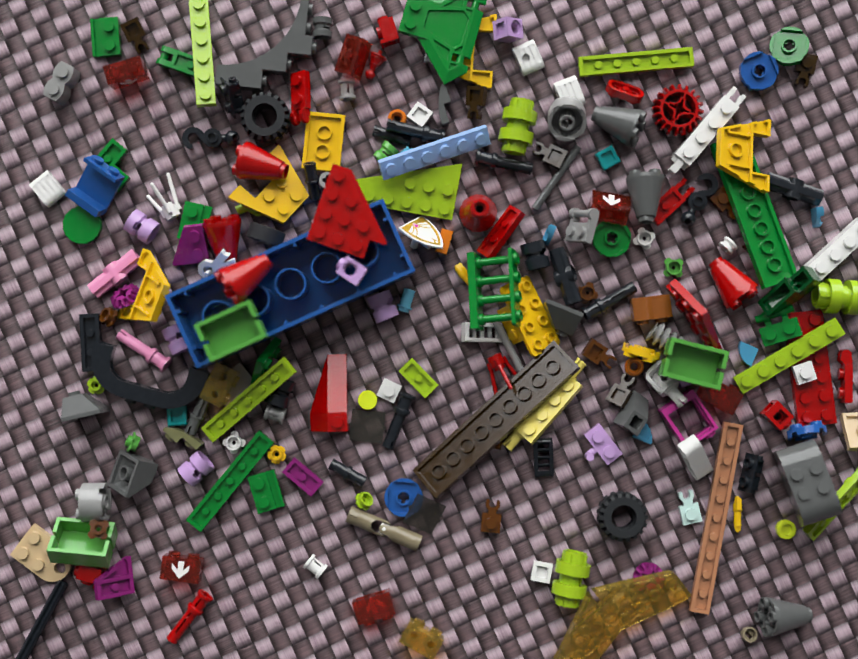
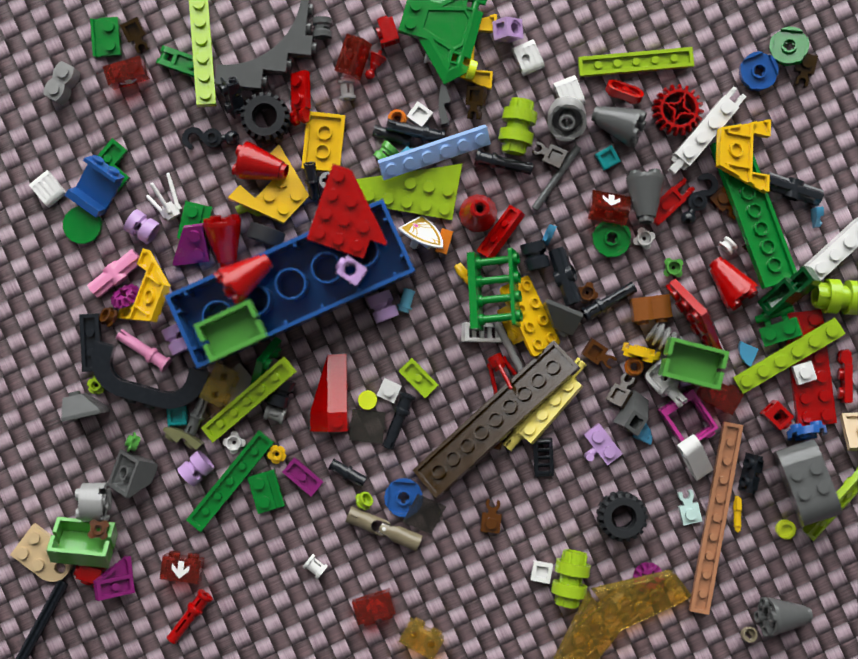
(209, 267): white piece -> none
(472, 67): none -> neon yellow tile
(582, 232): light grey plate -> none

